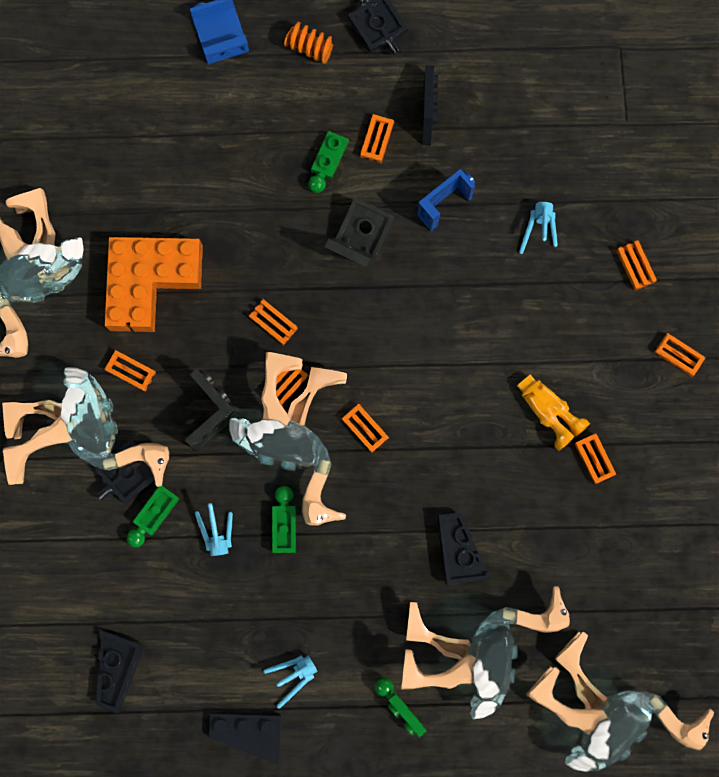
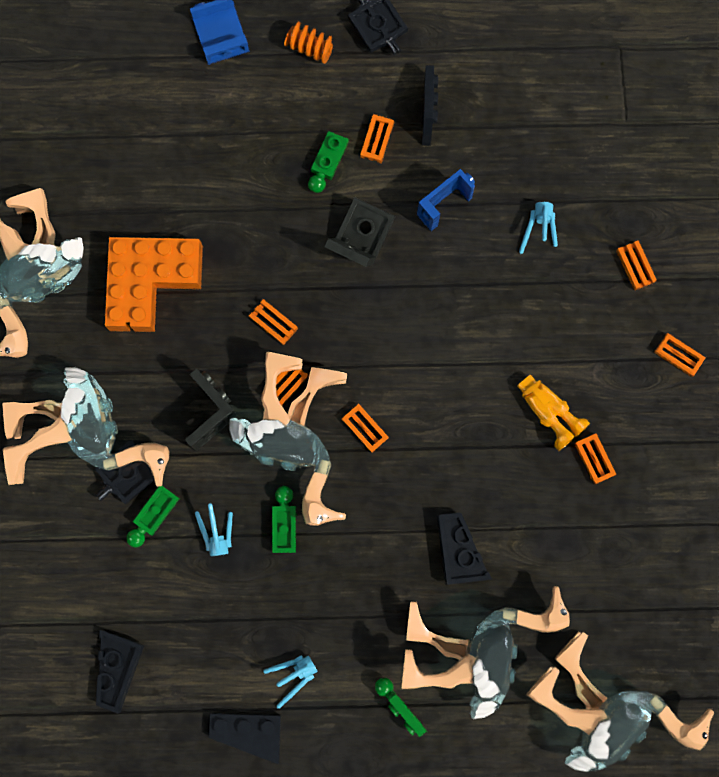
(147, 380): orange tile -> none

